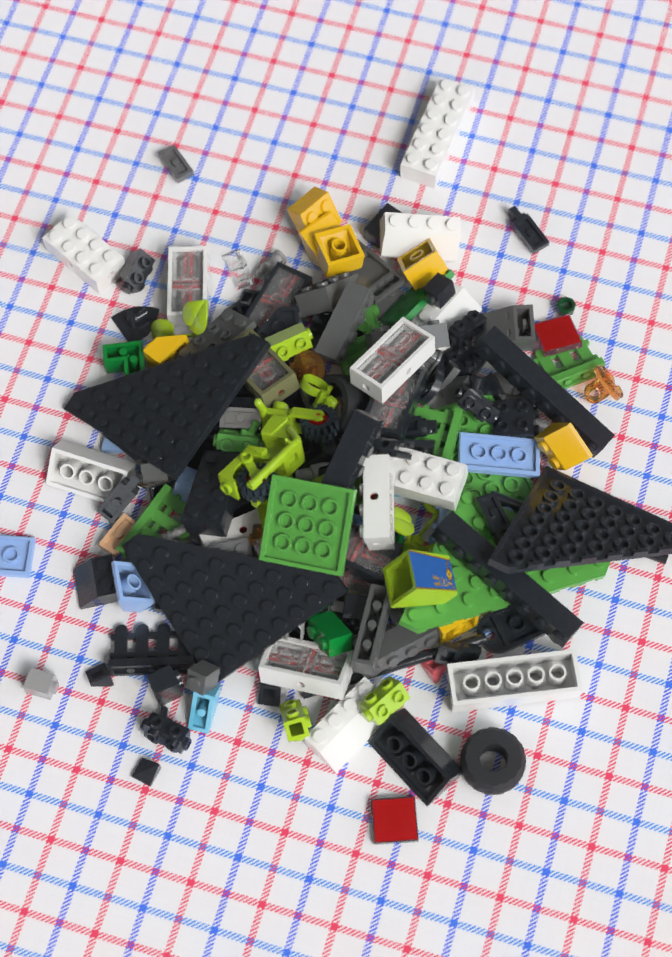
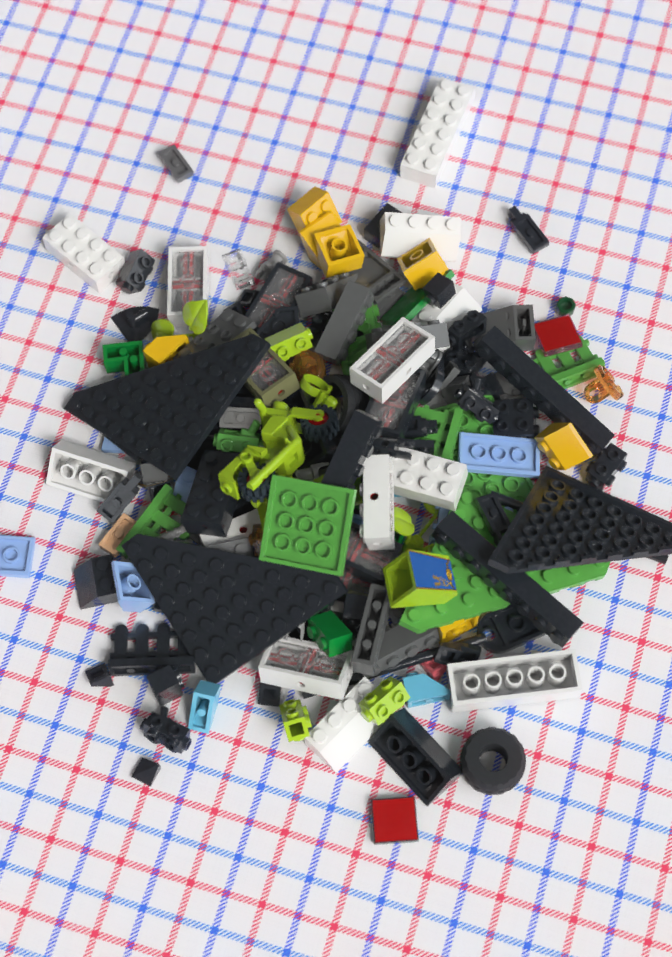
(41, 683): light grey brick -> none
(202, 677): dark grey brick -> none
(424, 690): none -> medium azure slope
(606, 466): none -> black brick

